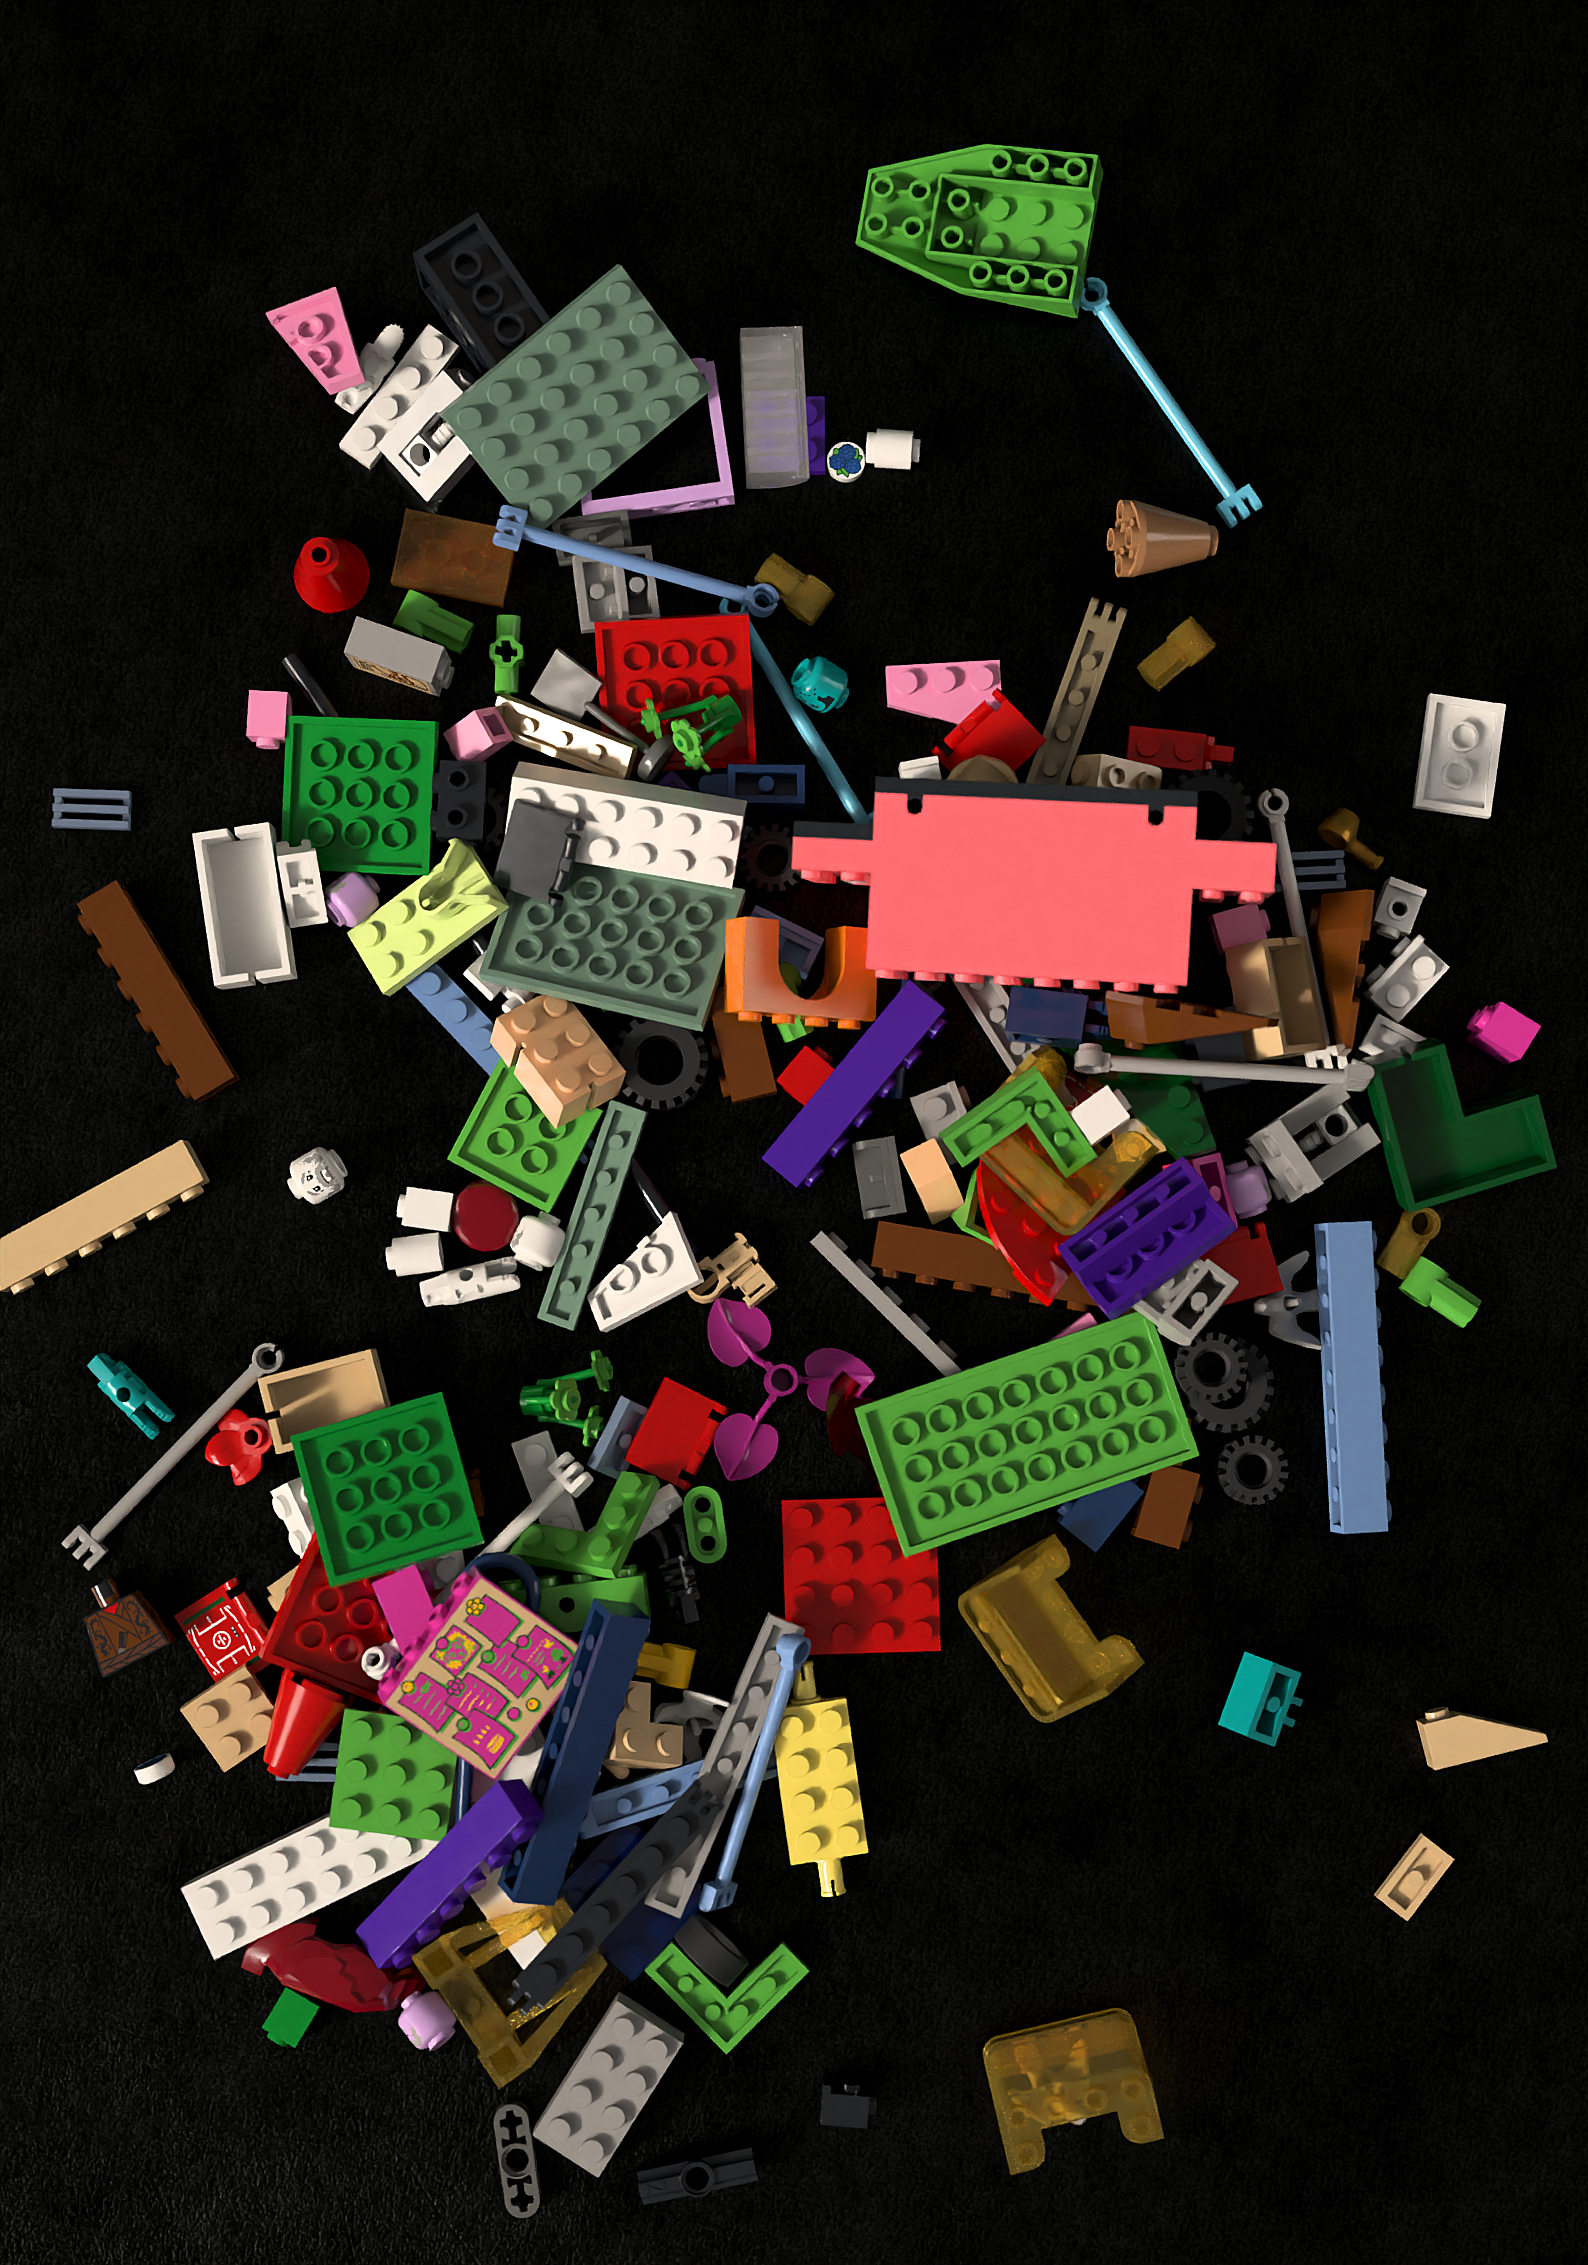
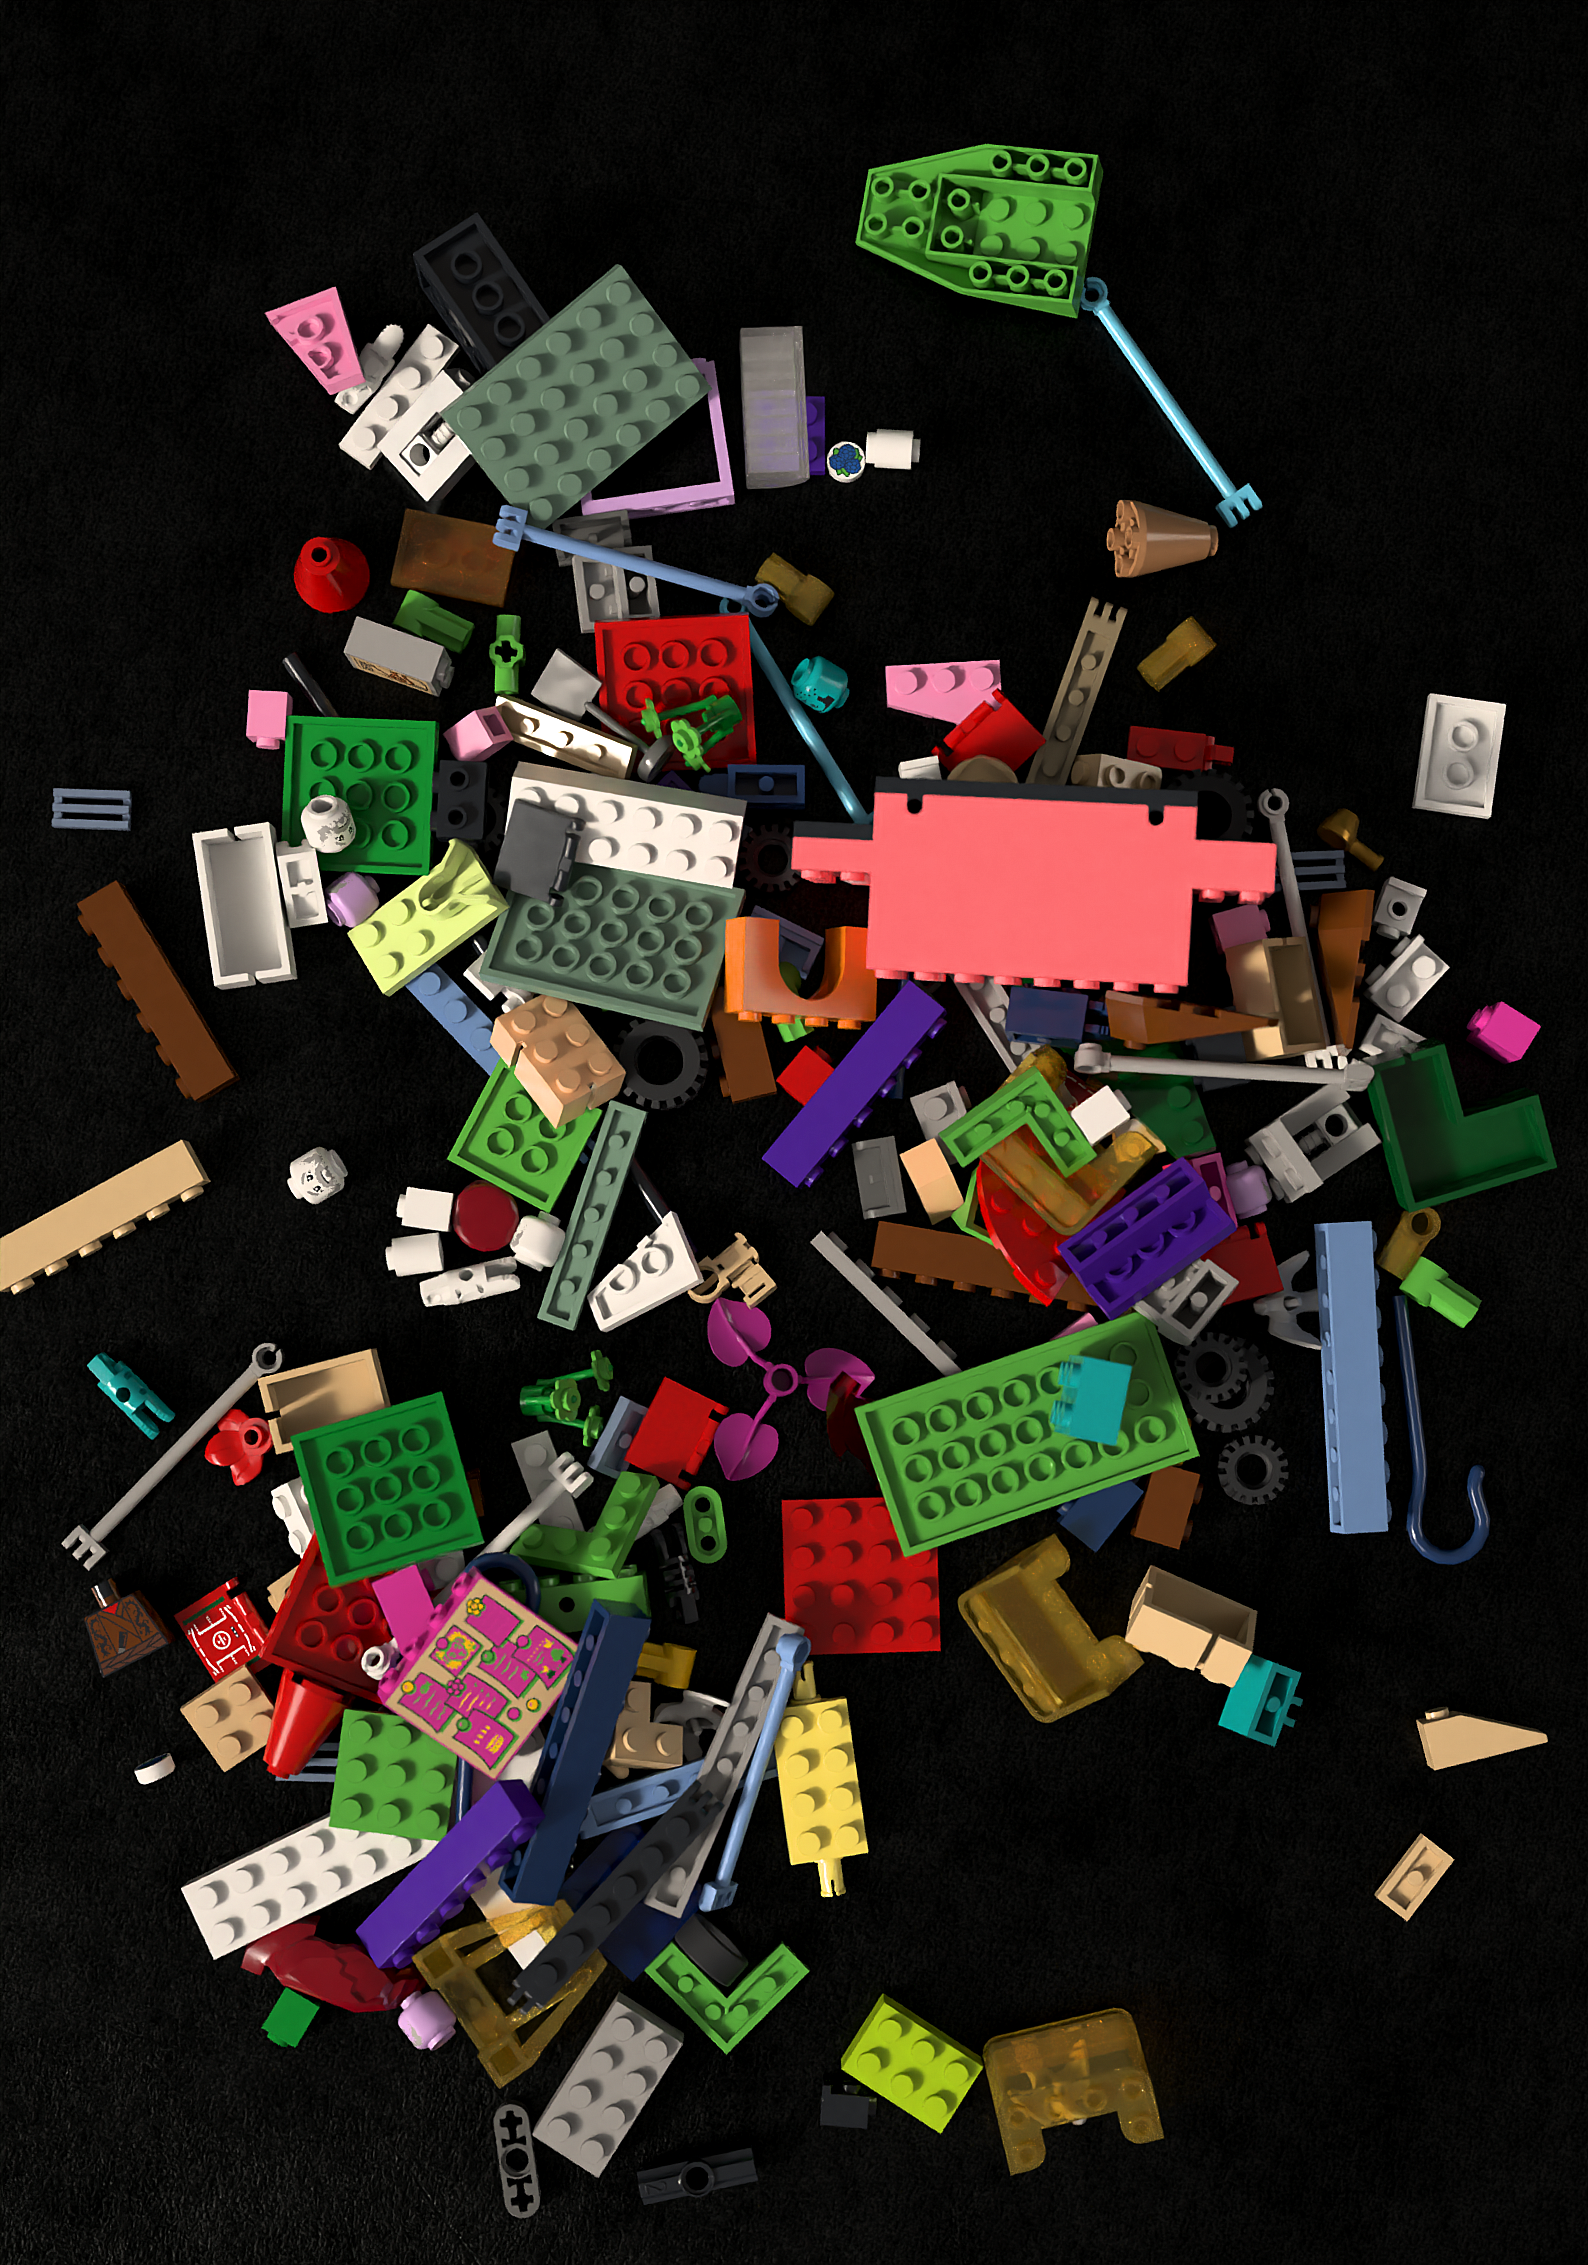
(328, 824): none -> white head
(911, 2063): none -> lime brick
(1090, 1399): none -> teal brick
(1191, 1626): none -> tan piece
(1419, 1458): none -> dark blue piece

